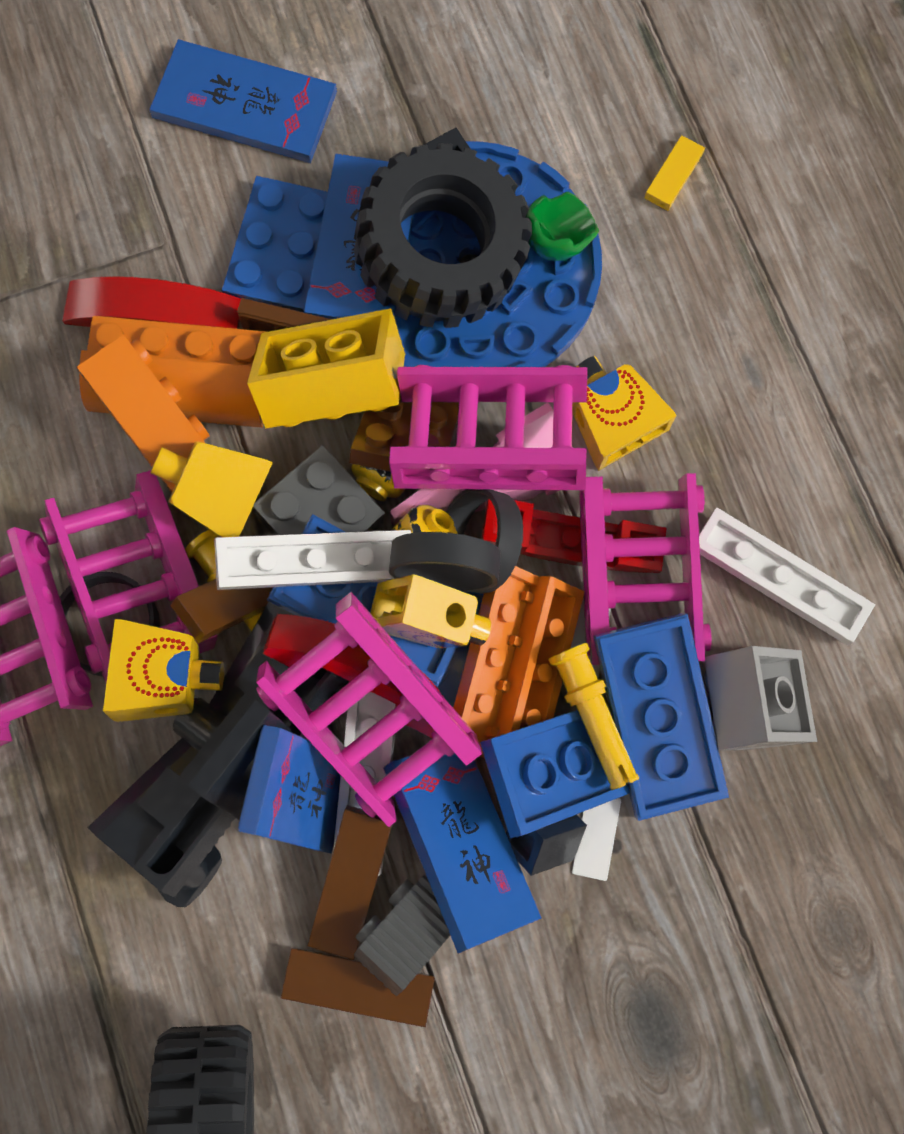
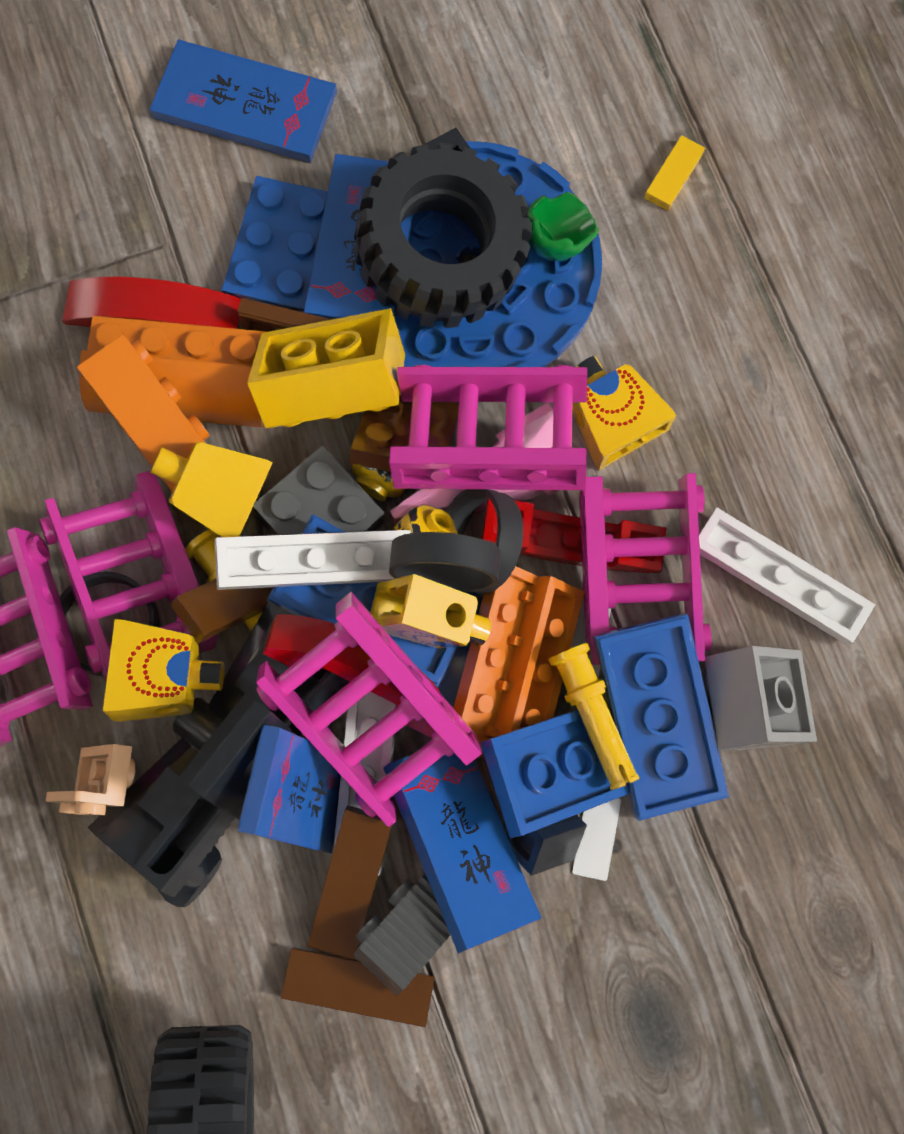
(100, 781): none -> light nougat bracket

